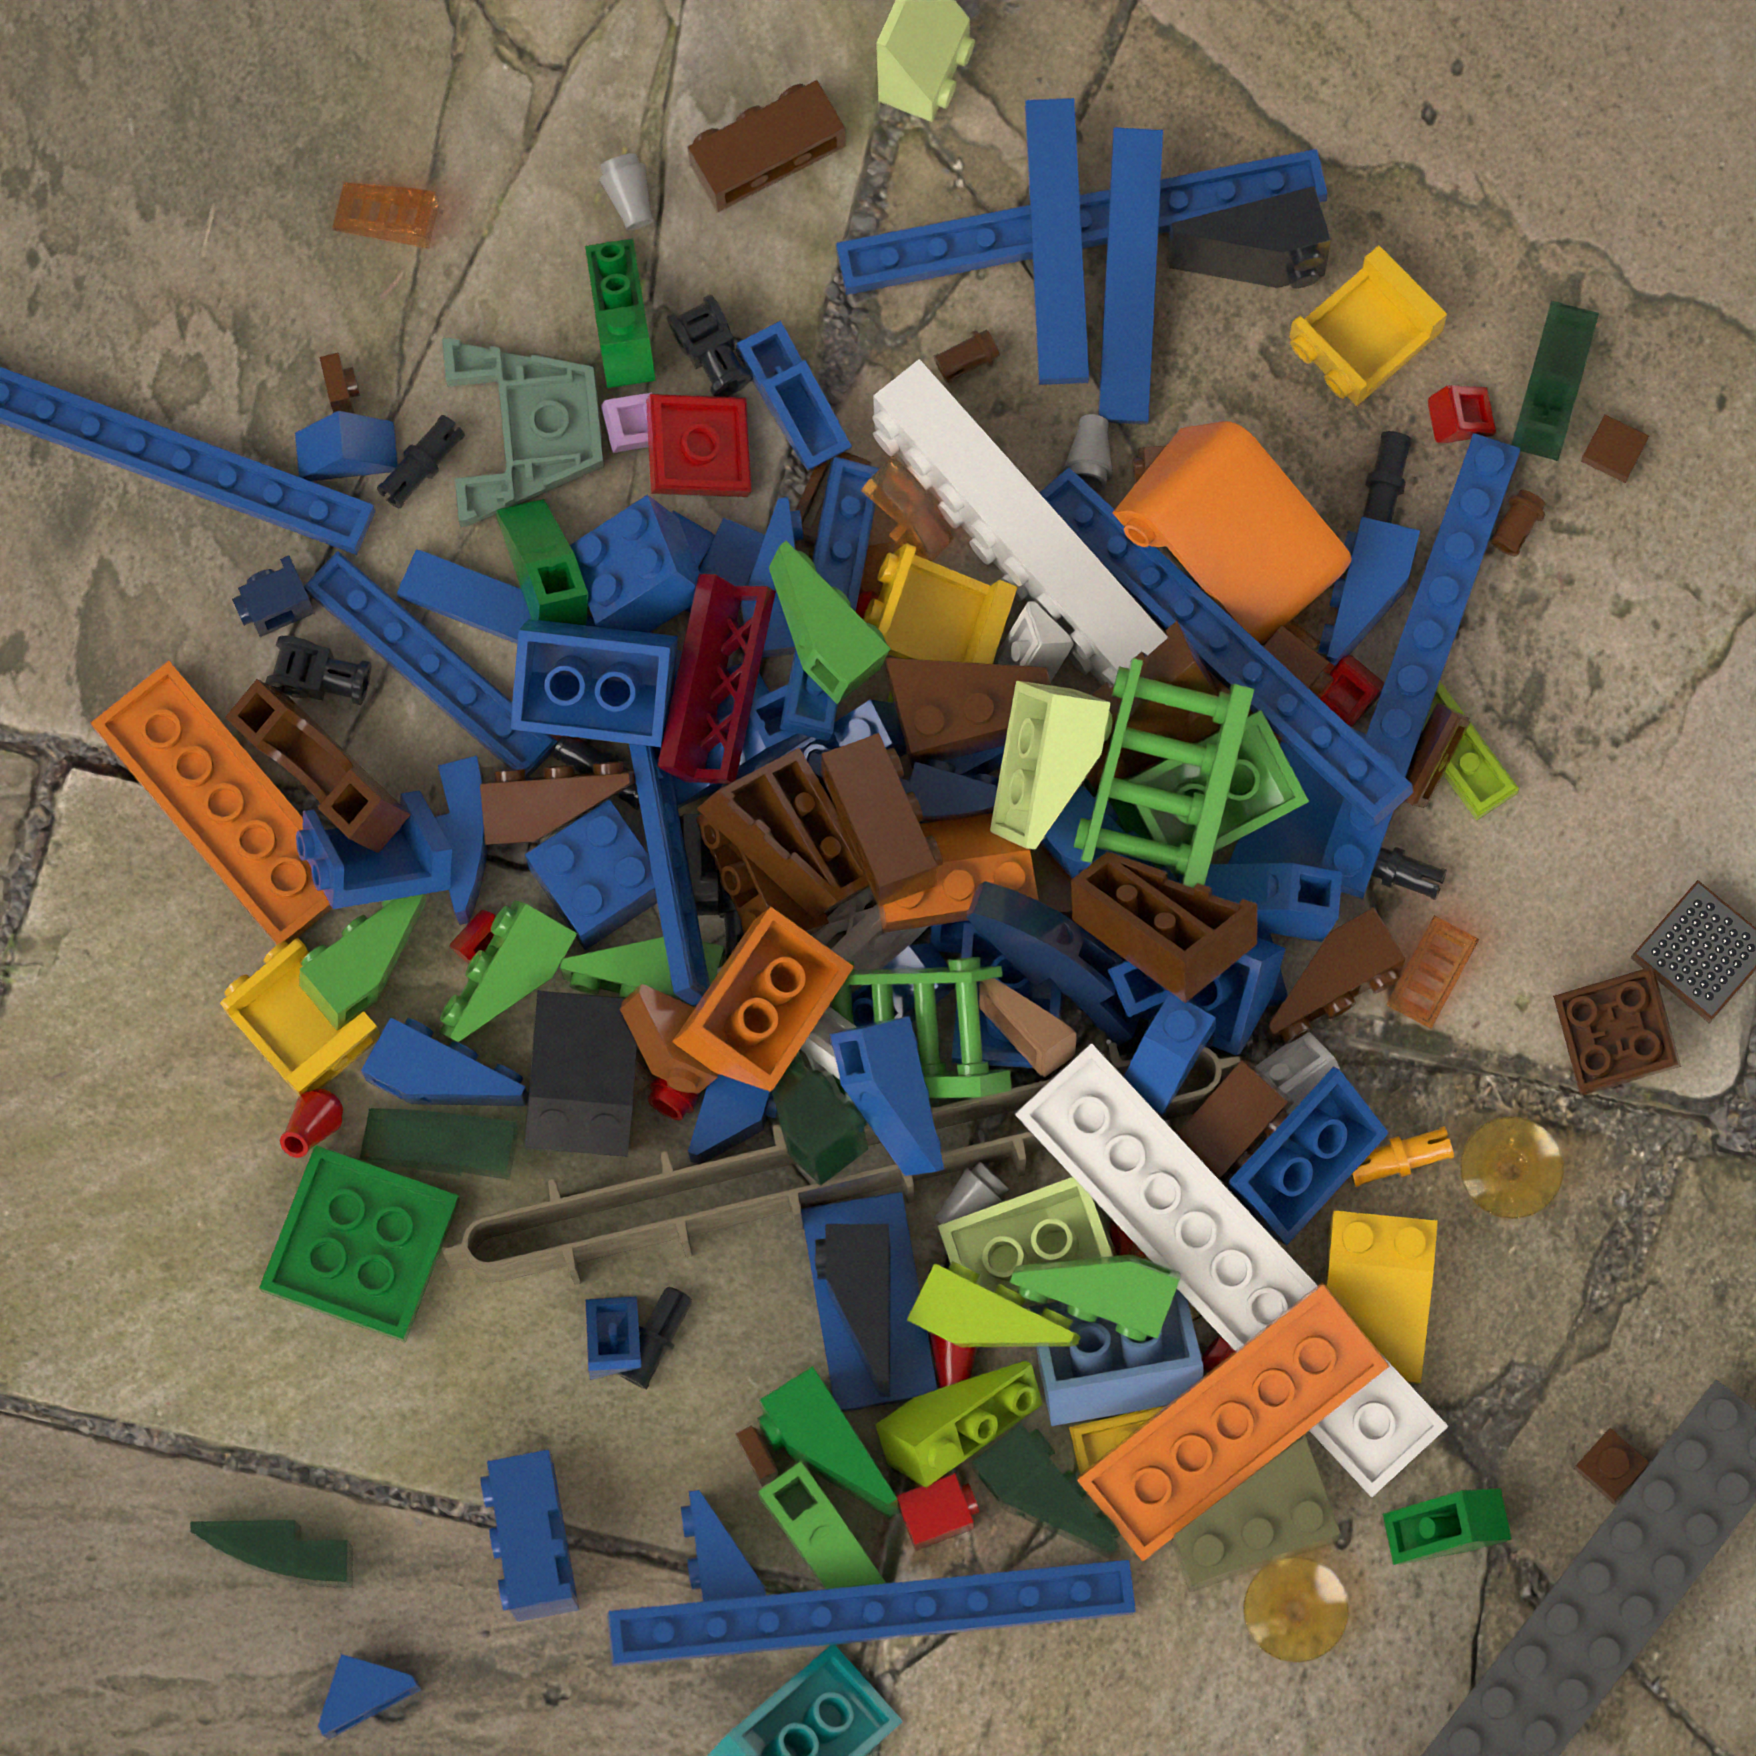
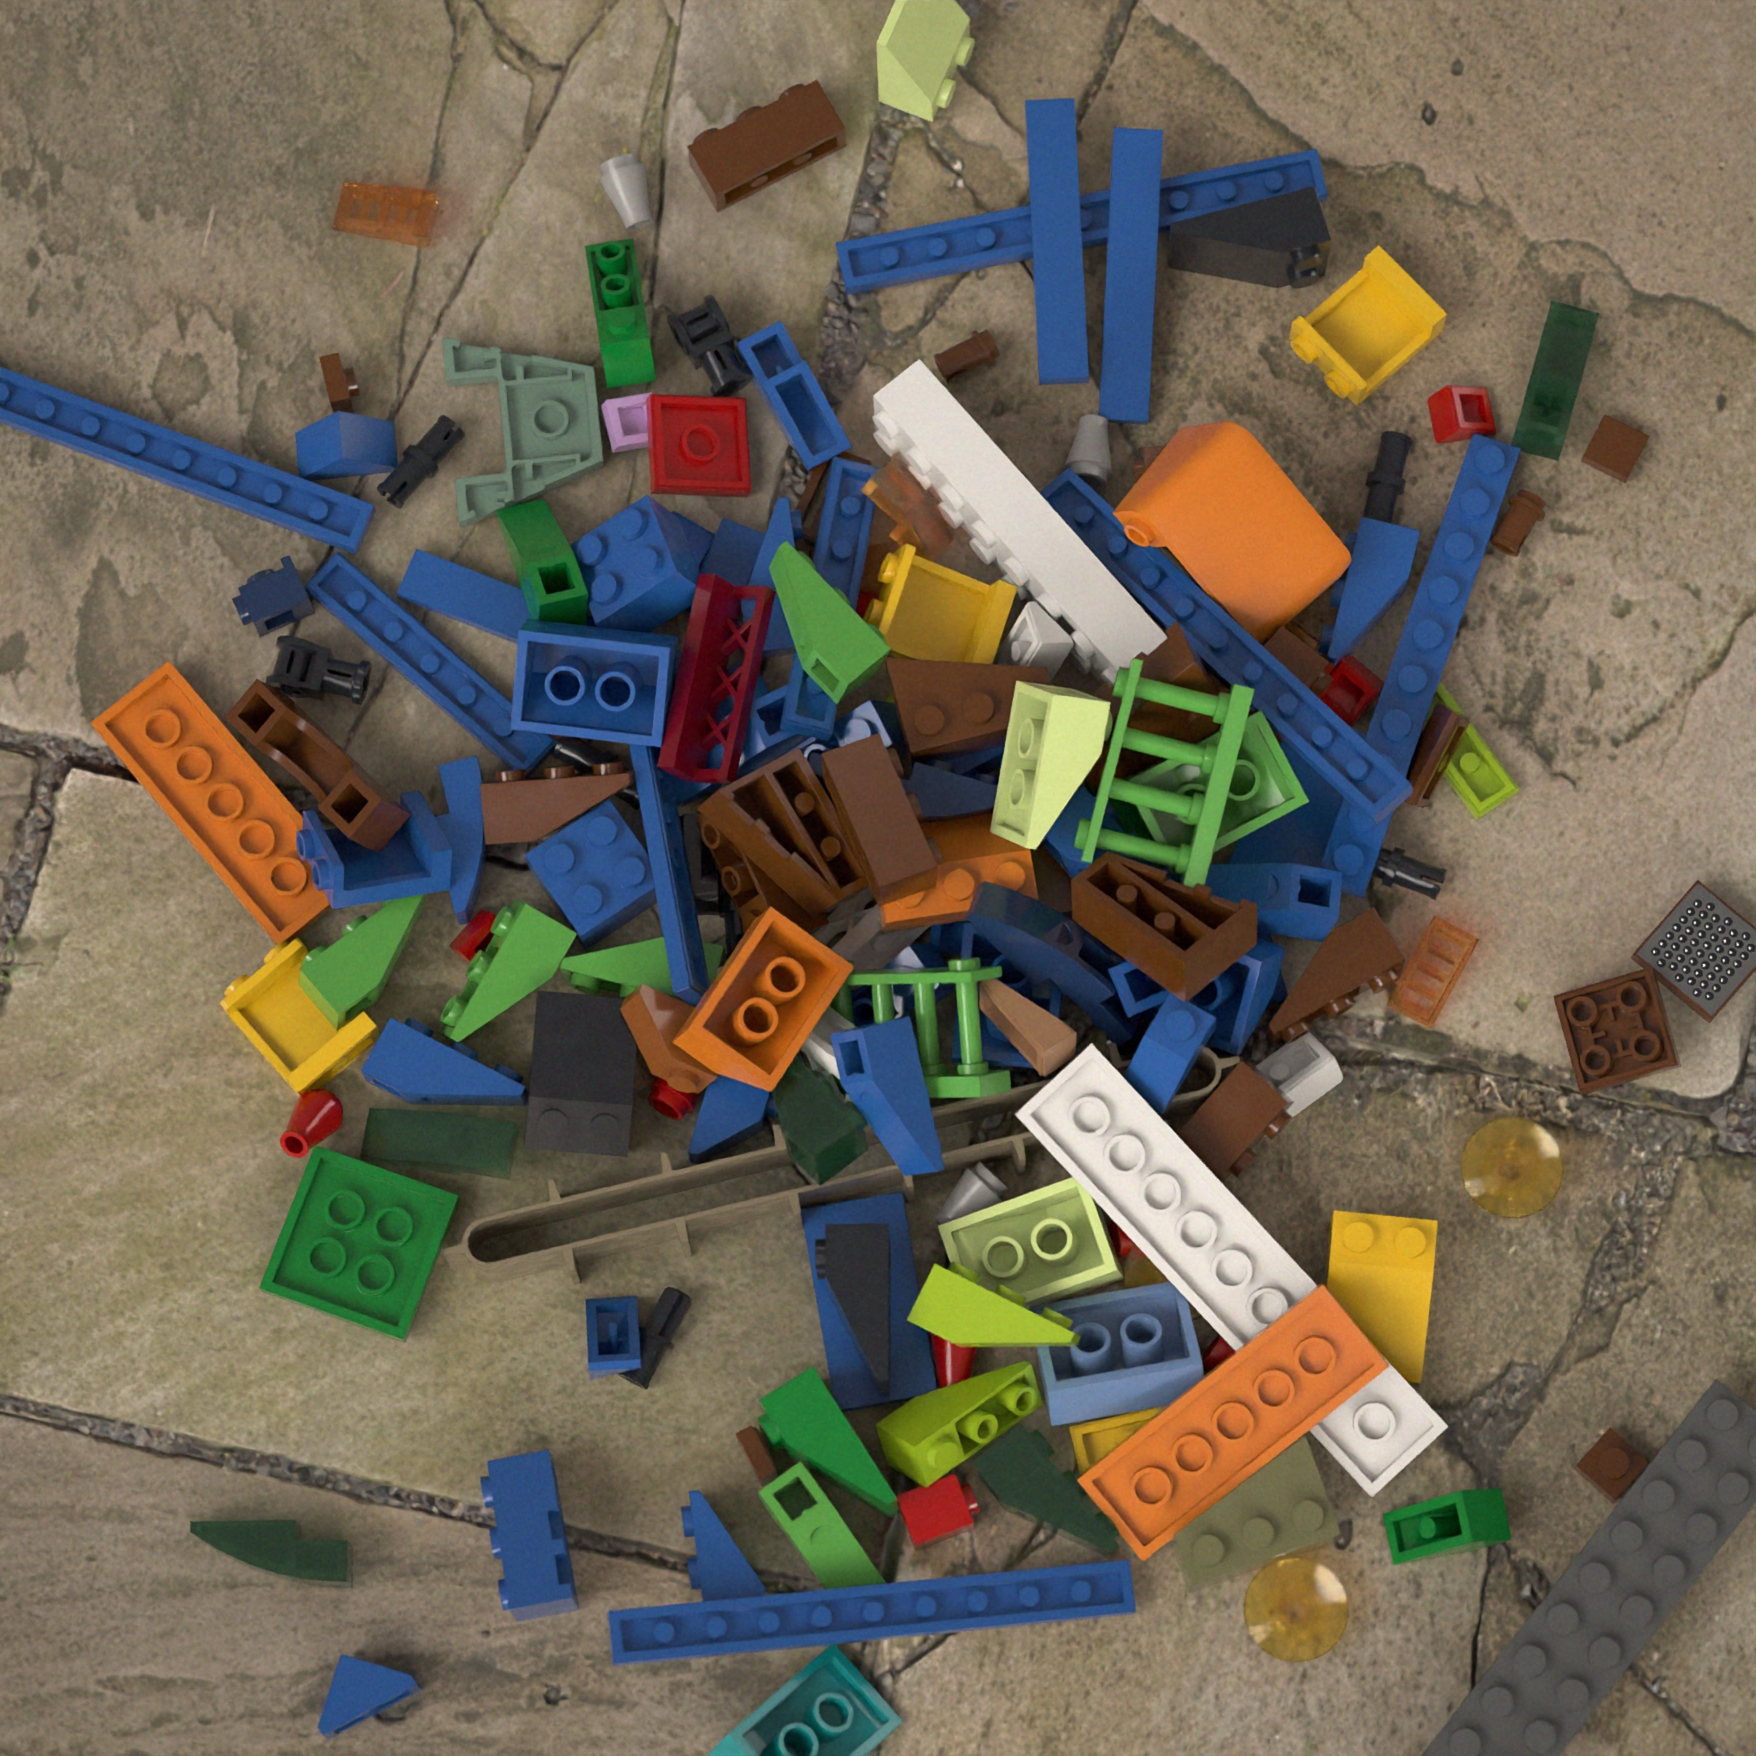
(1113, 1287): bright green slope -> none
(1308, 1157): blue slope -> none
(1404, 1155): light orange pin -> none

